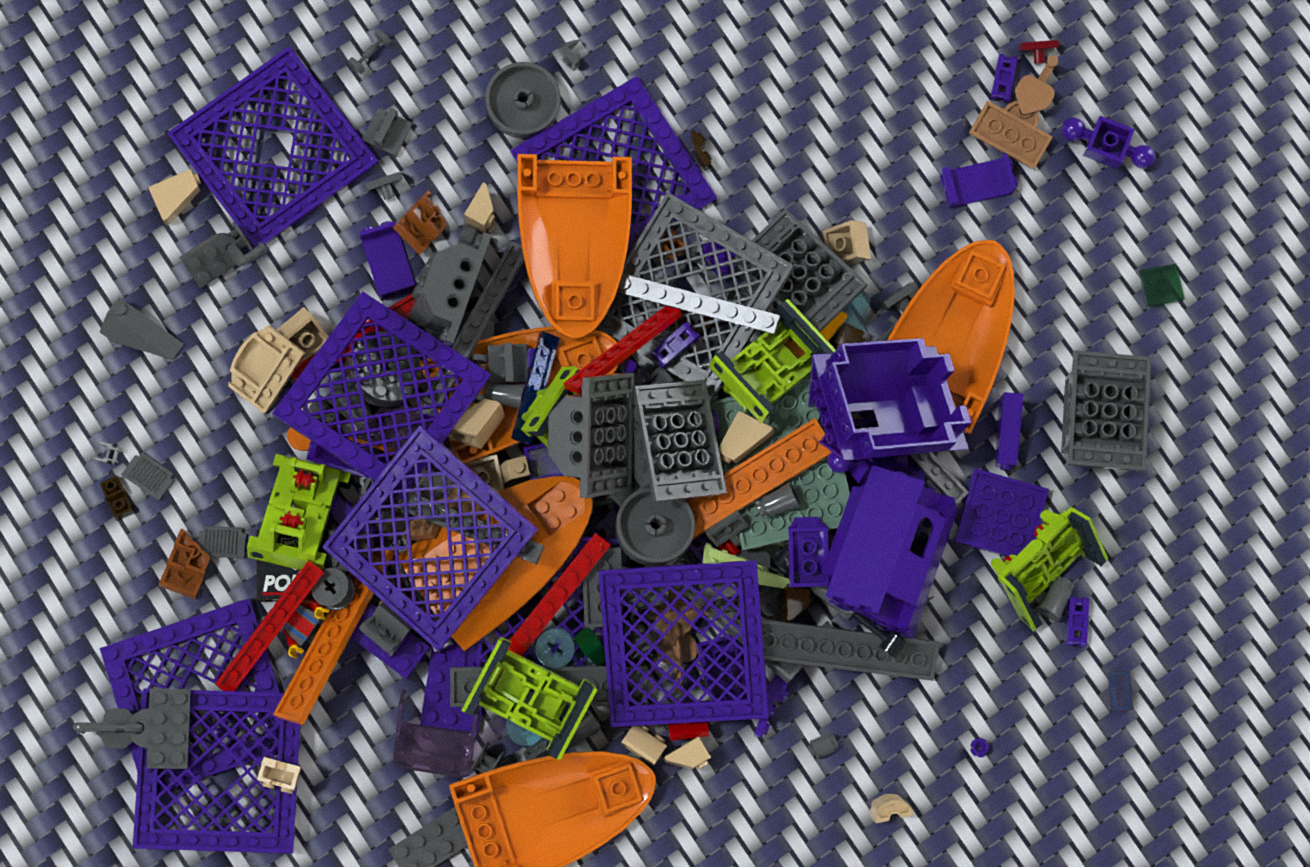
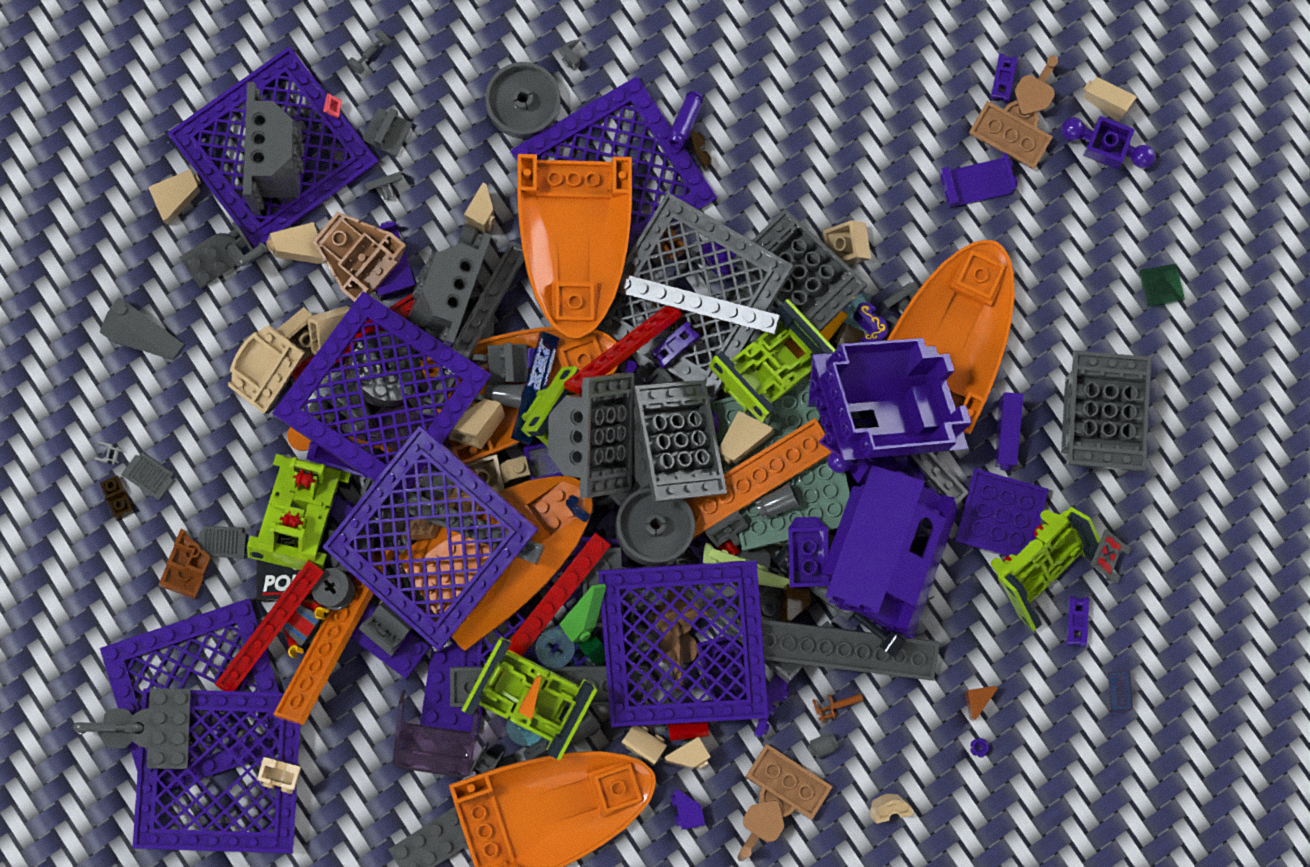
(271, 152): none -> dark grey wedge
(295, 244): none -> tan slope
(322, 326): none -> tan slope
(332, 106): none -> coral slope
(358, 254): none -> medium nougat wedge
(421, 223): dark orange slope -> none
(528, 704): none -> orange slope
(571, 503): none -> clear blue arm
(584, 615): none -> bright green slope
(685, 119): none -> dark purple axle
(689, 811): none -> dark purple slope
(783, 789): none -> medium nougat plate
(836, 705): none -> dark orange piece
(872, 324): none -> dark purple animal
(978, 699): none -> dark orange slope
(1038, 49): dark red tile -> none
(1056, 599): dark grey plant -> none
(1107, 555): none -> dark grey flag
(1108, 98): none -> tan slope

